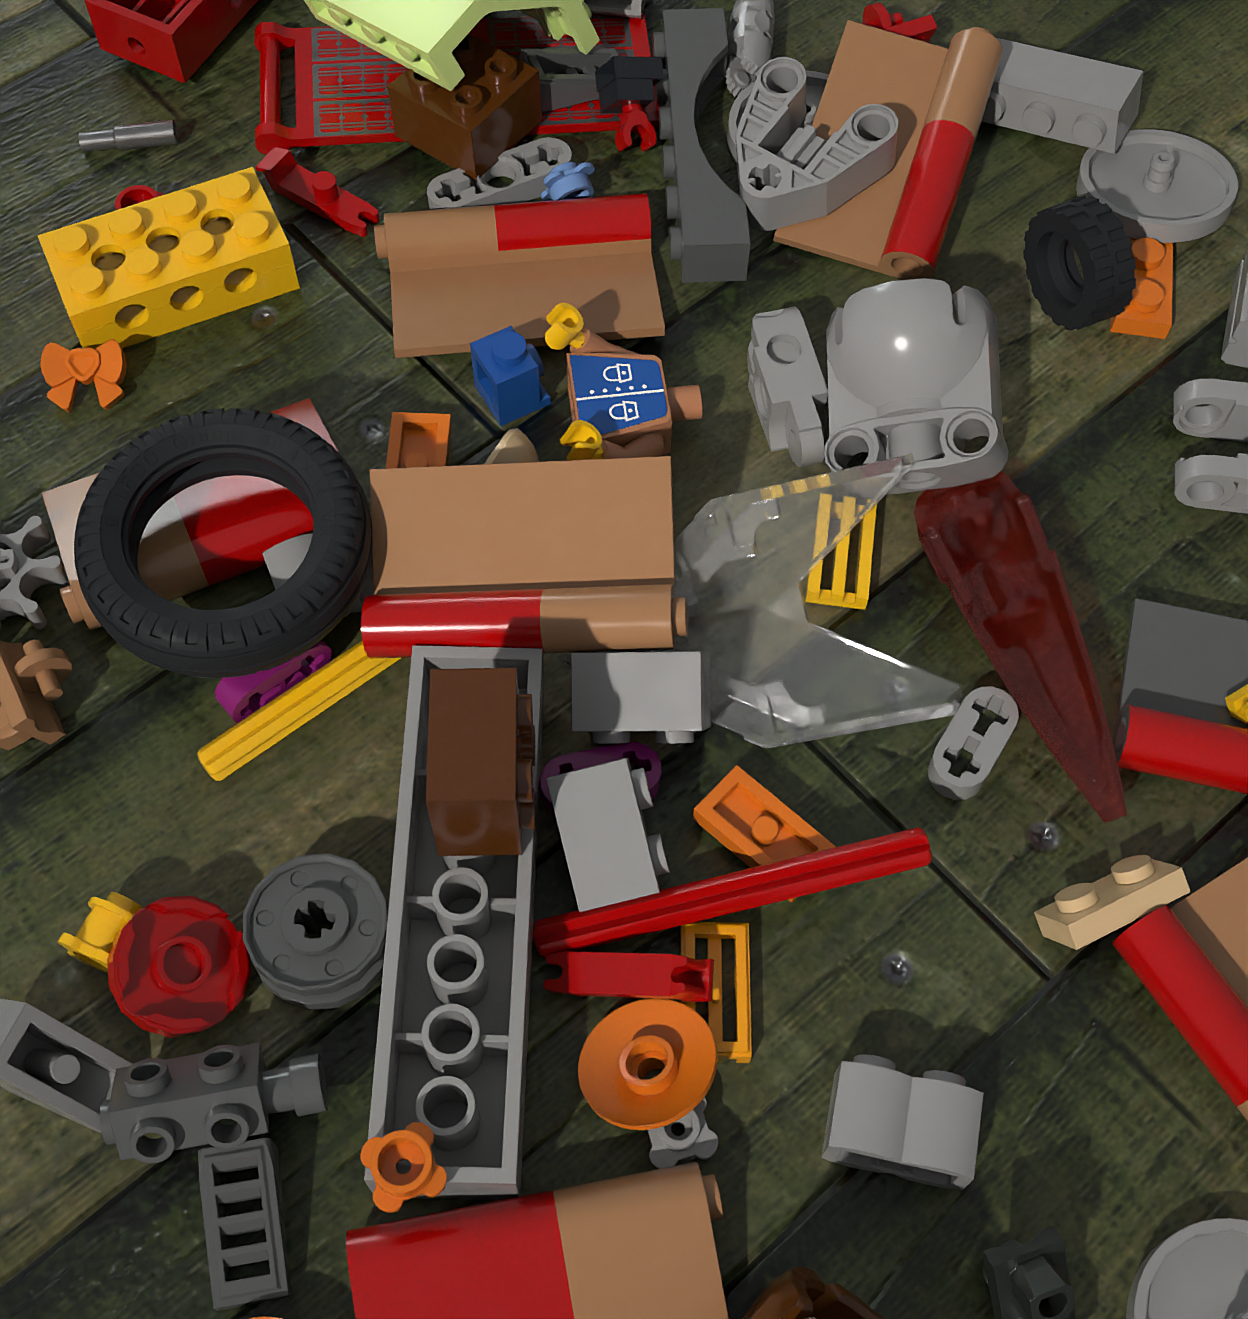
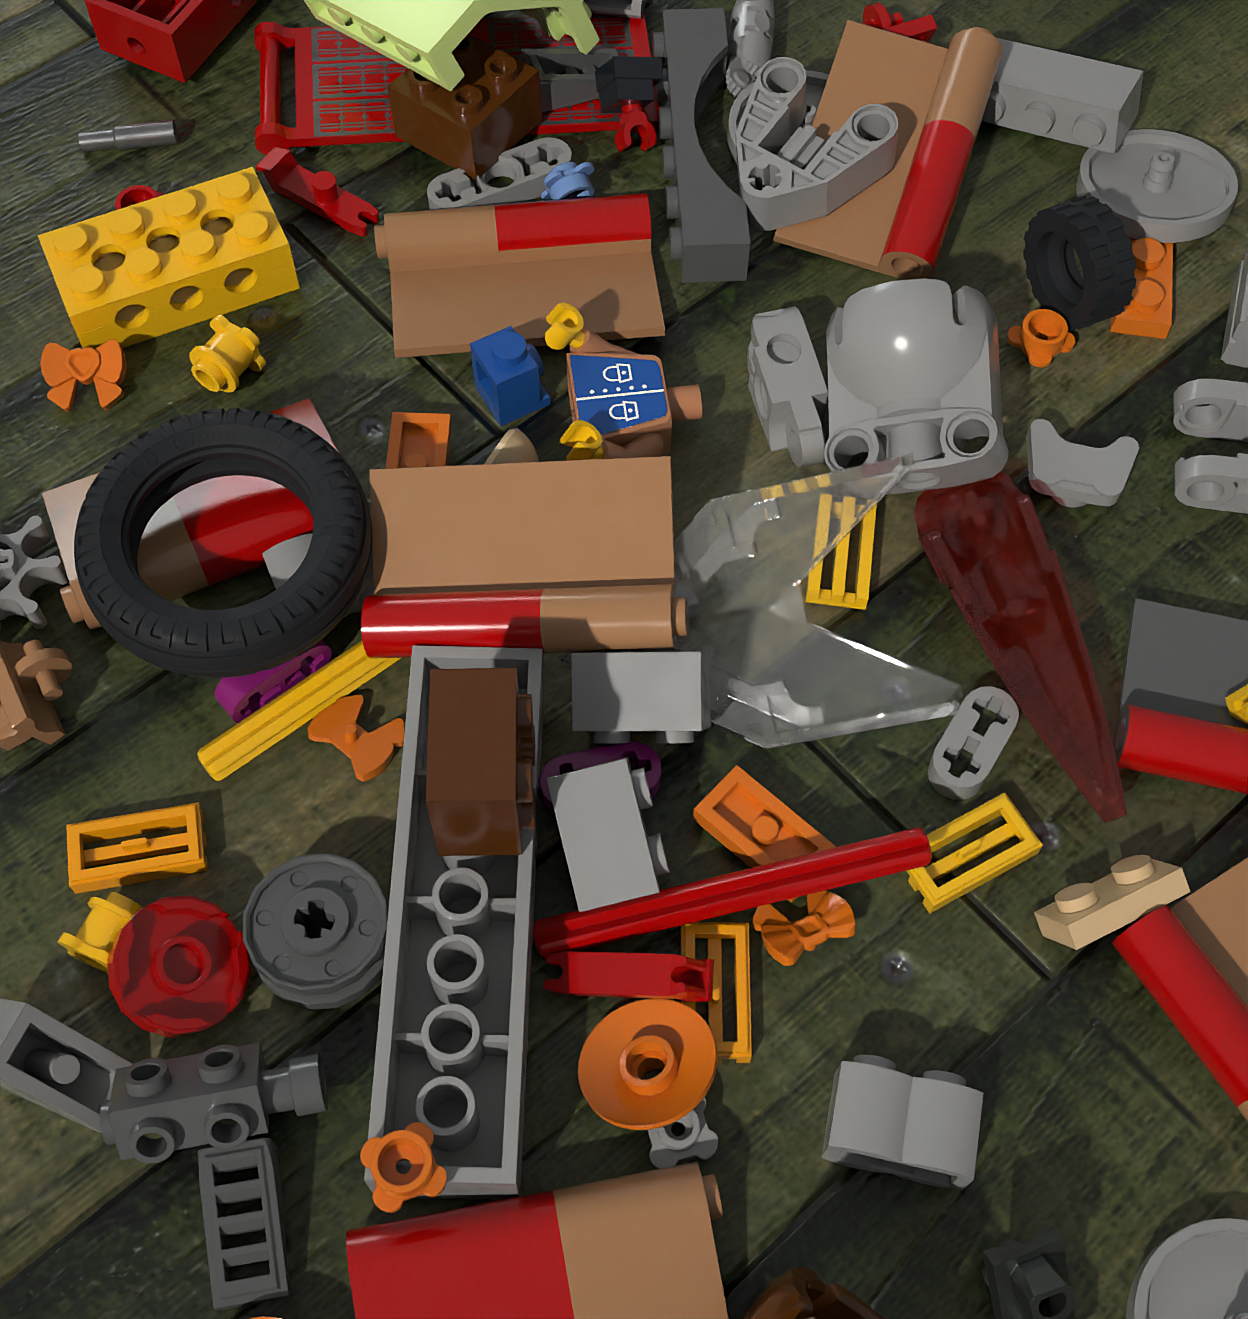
(142, 870): none -> light orange tile
(225, 356): none -> yellow brick
(368, 752): none -> orange piece
(785, 940): none -> orange piece
(923, 878): none -> yellow tile
(1042, 337): none -> orange plate
(1077, 472): none -> light grey piece

